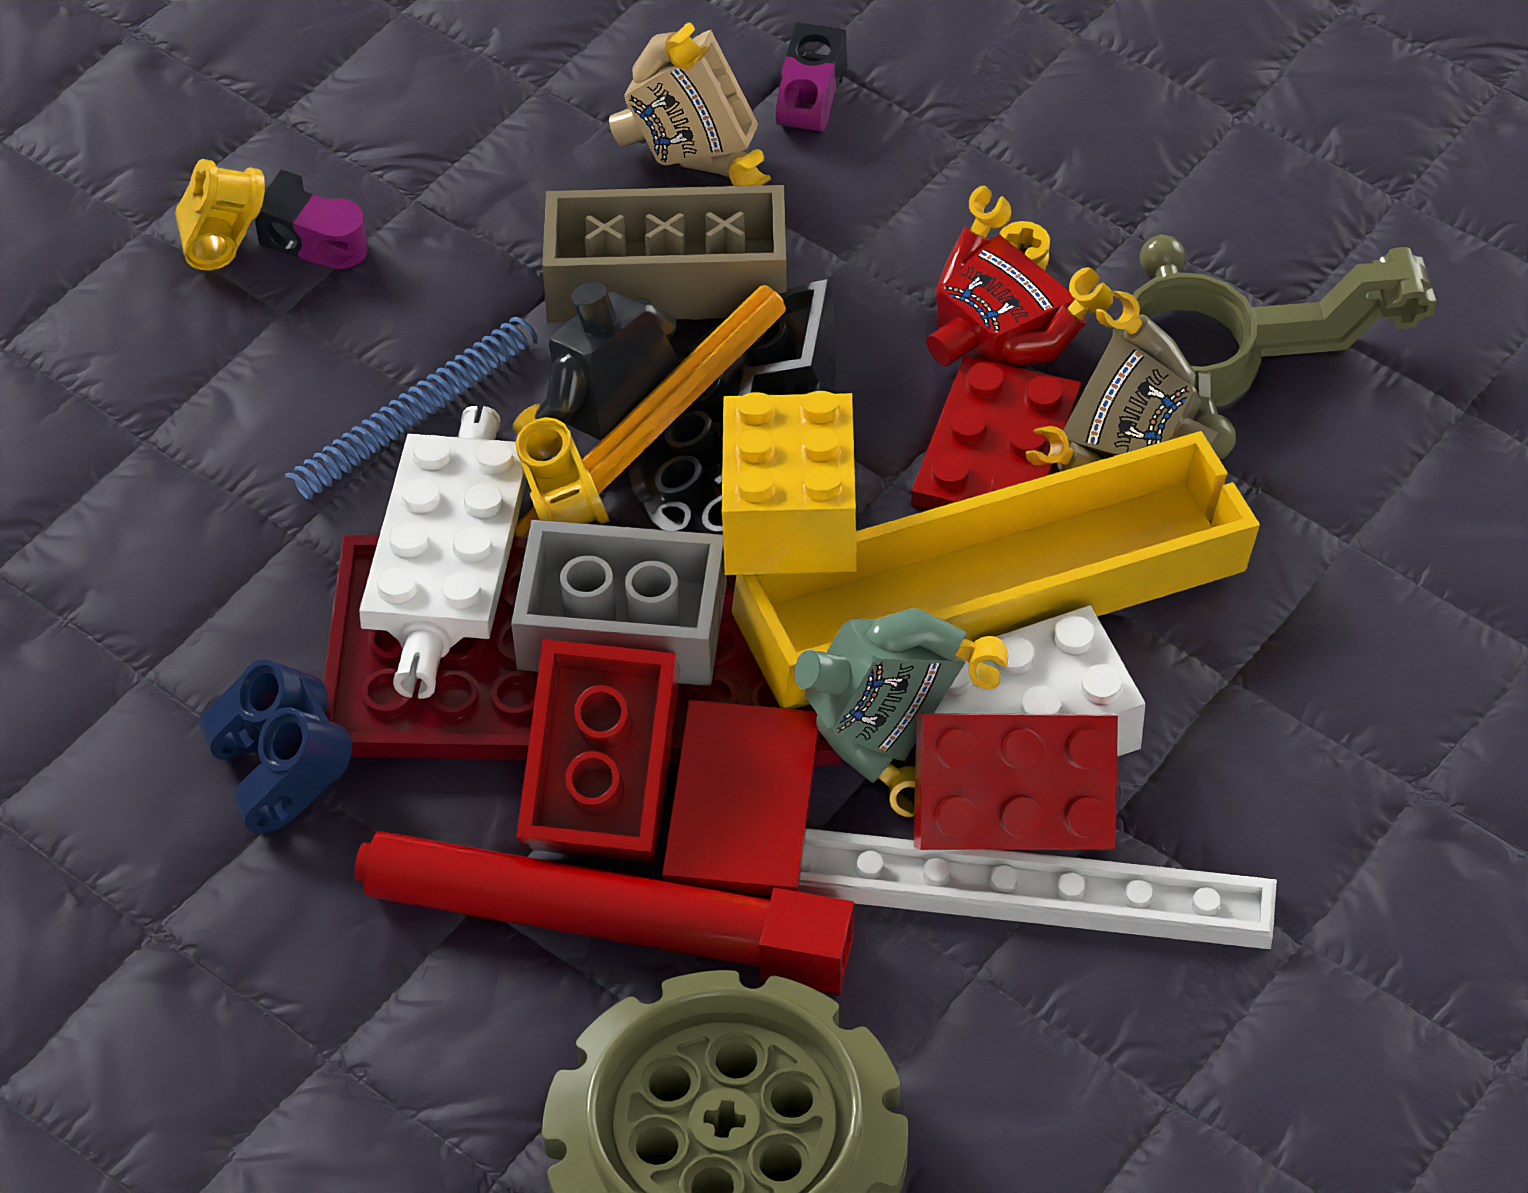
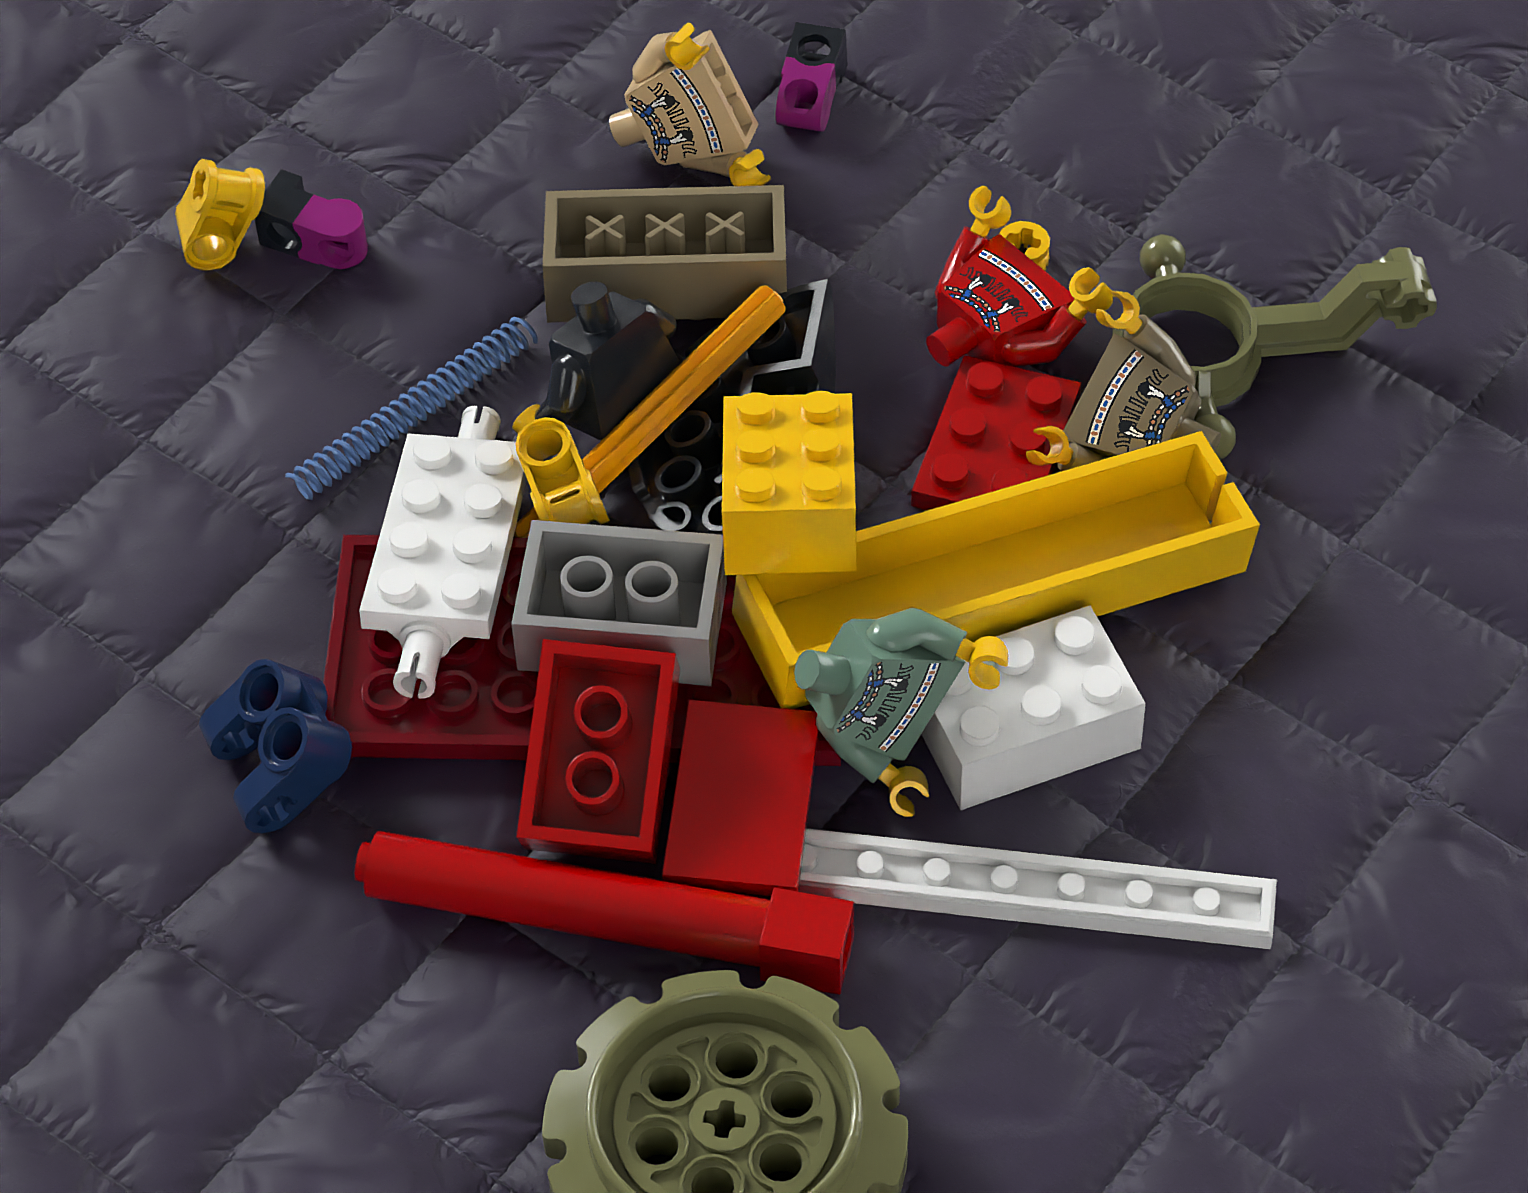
(1015, 781): red plate -> none

